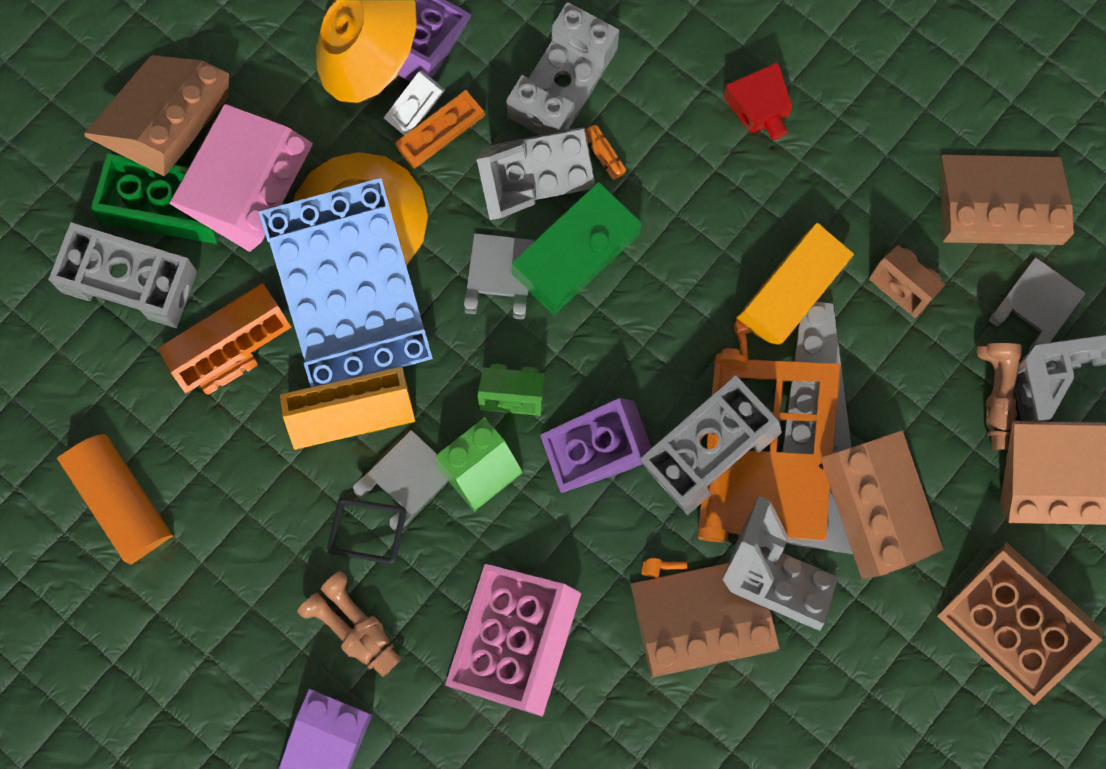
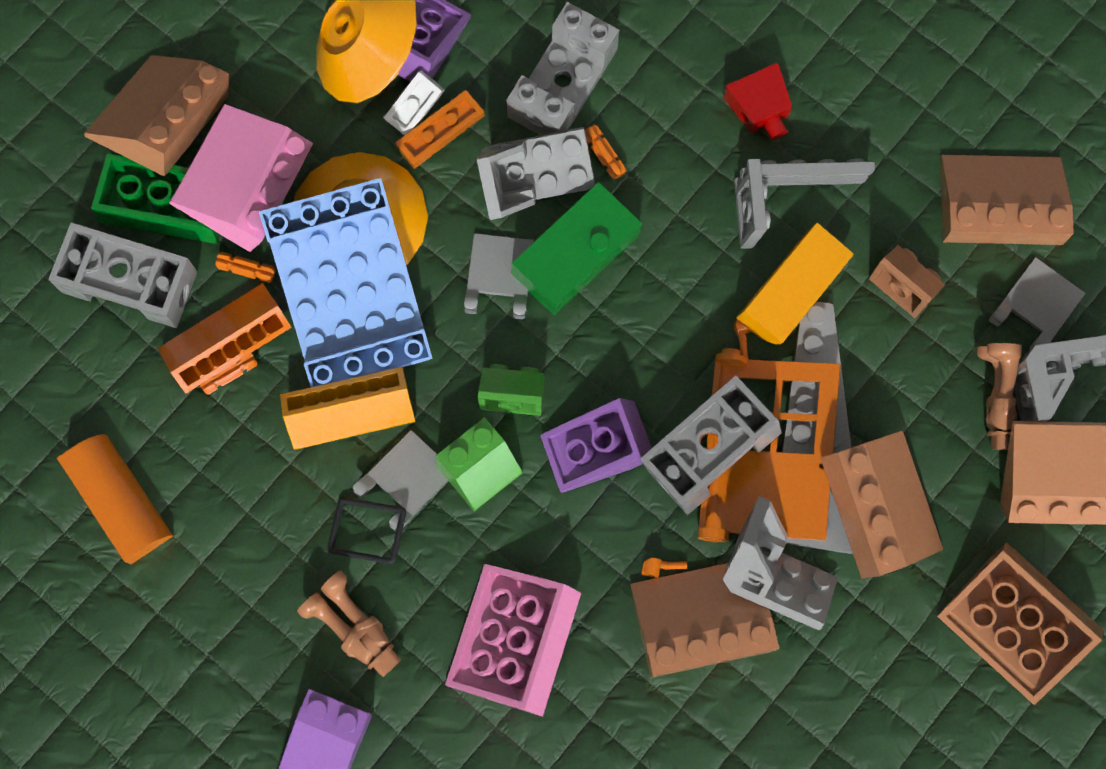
(245, 267): none -> orange axle
(753, 183): none -> light grey bracket

